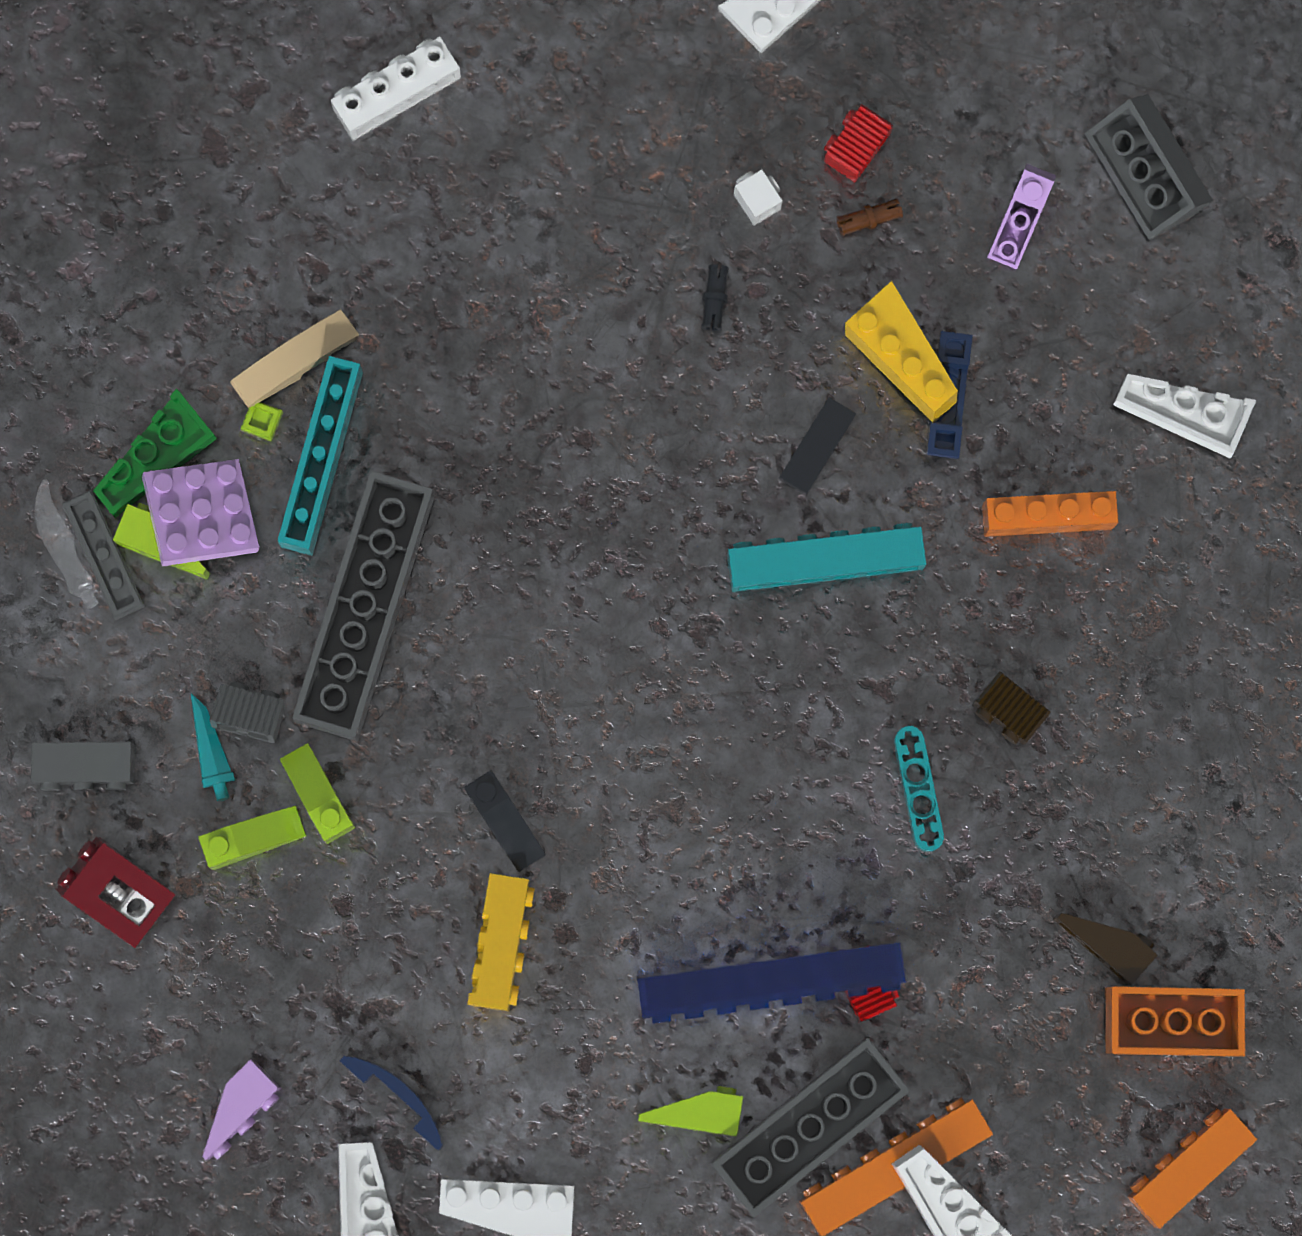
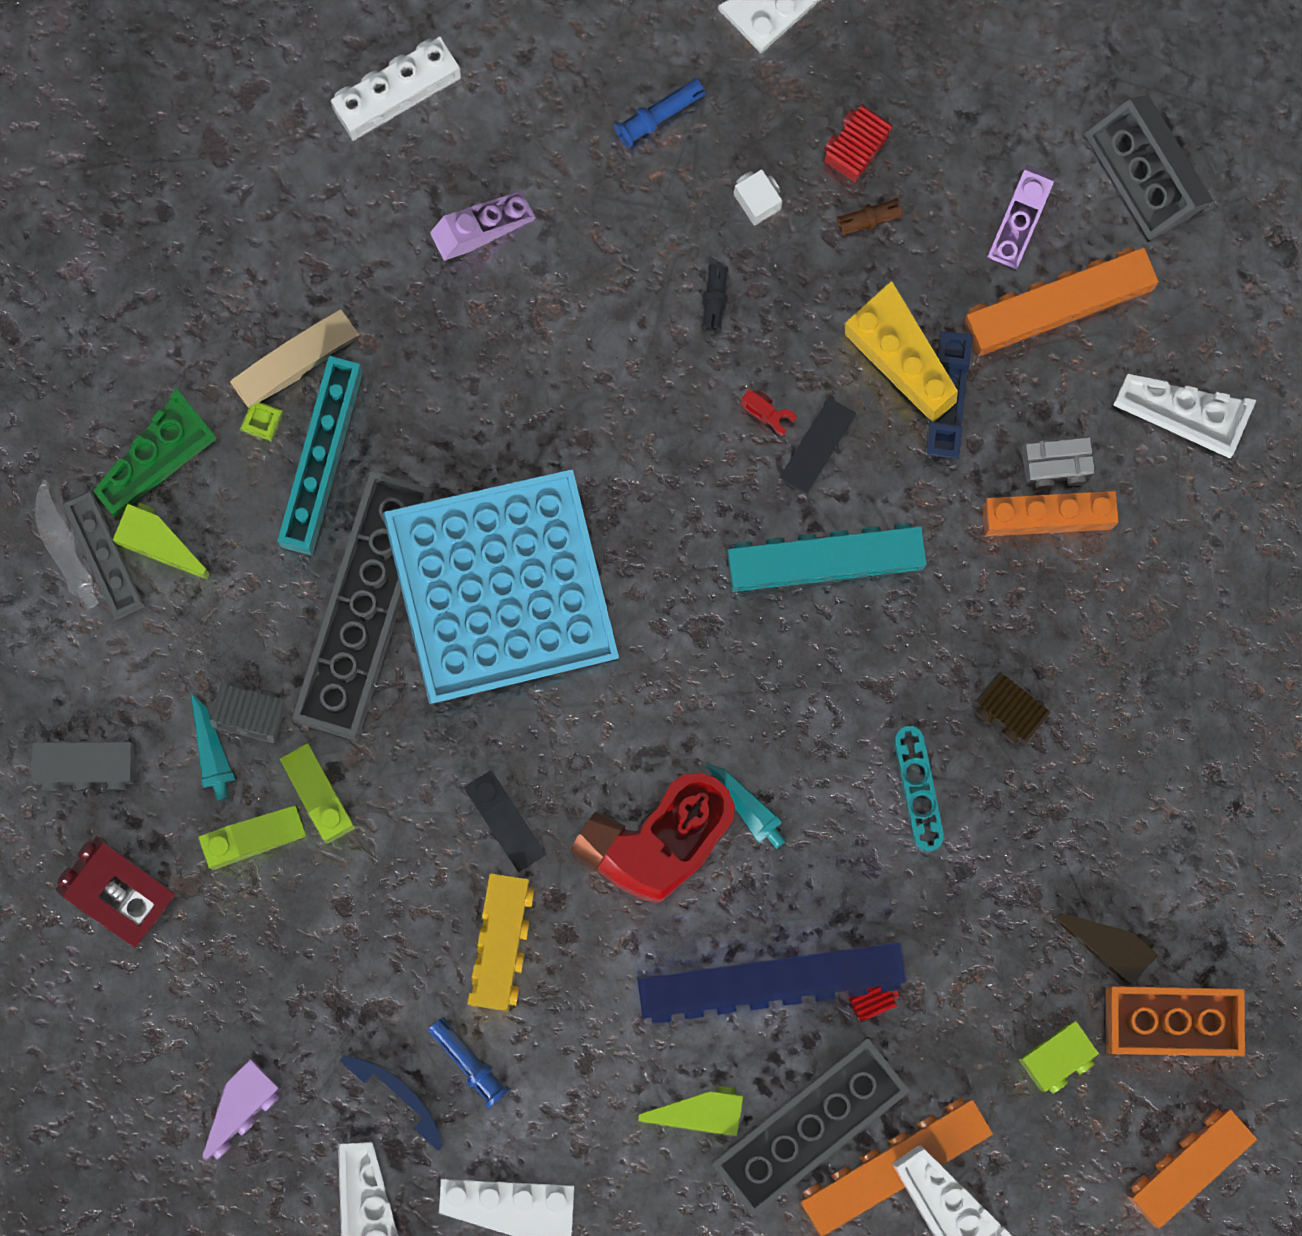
(200, 512): lavender plate -> none
(477, 1073): none -> blue pin
(480, 224): none -> lavender slope
(500, 586): none -> medium azure plate
(648, 118): none -> blue pin
(666, 846): none -> red piece
(755, 814): none -> teal bar
(760, 406): none -> red plate
(1058, 461): none -> light grey brick
(1059, 1057): none -> lime brick
(1060, 301): none -> orange brick

